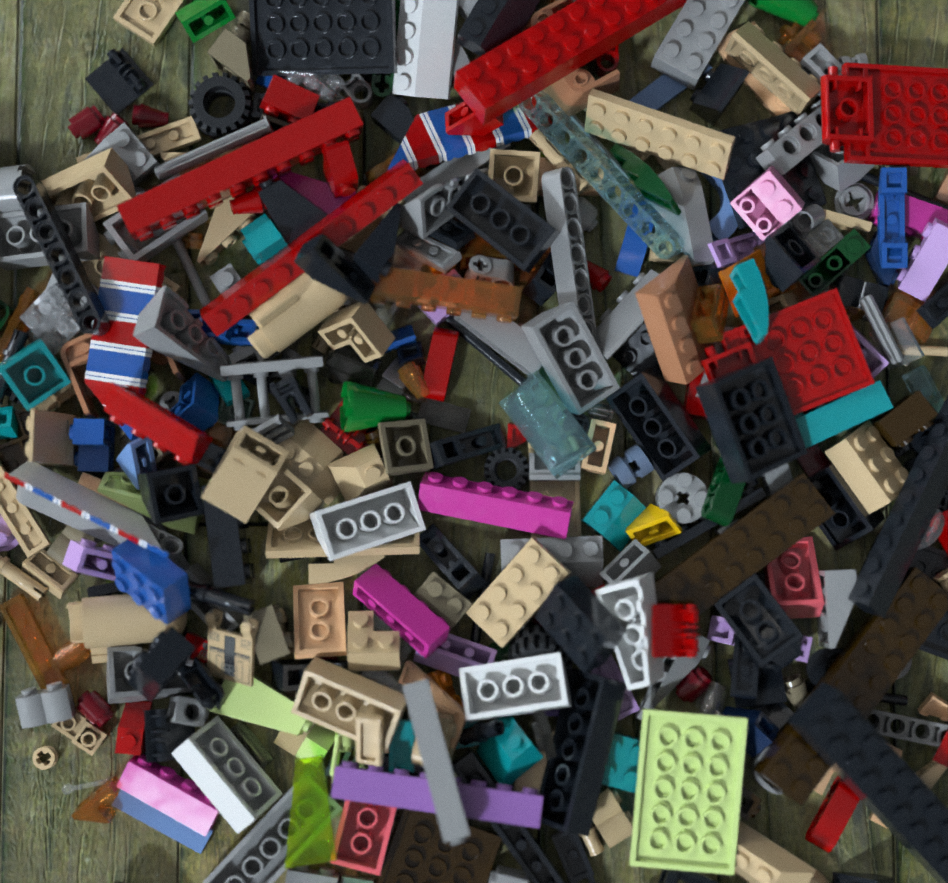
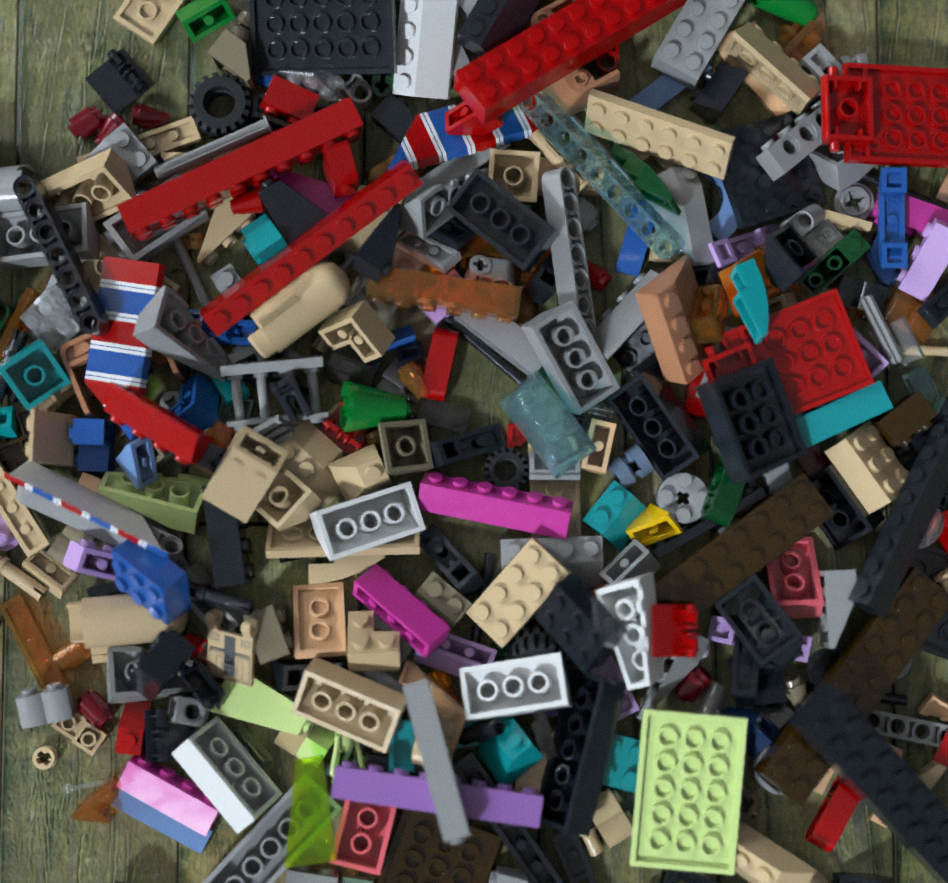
(171, 493): black slope -> none
(331, 267): black slope -> none
(369, 739): tan tile -> none
(767, 203): bright pink slope -> none

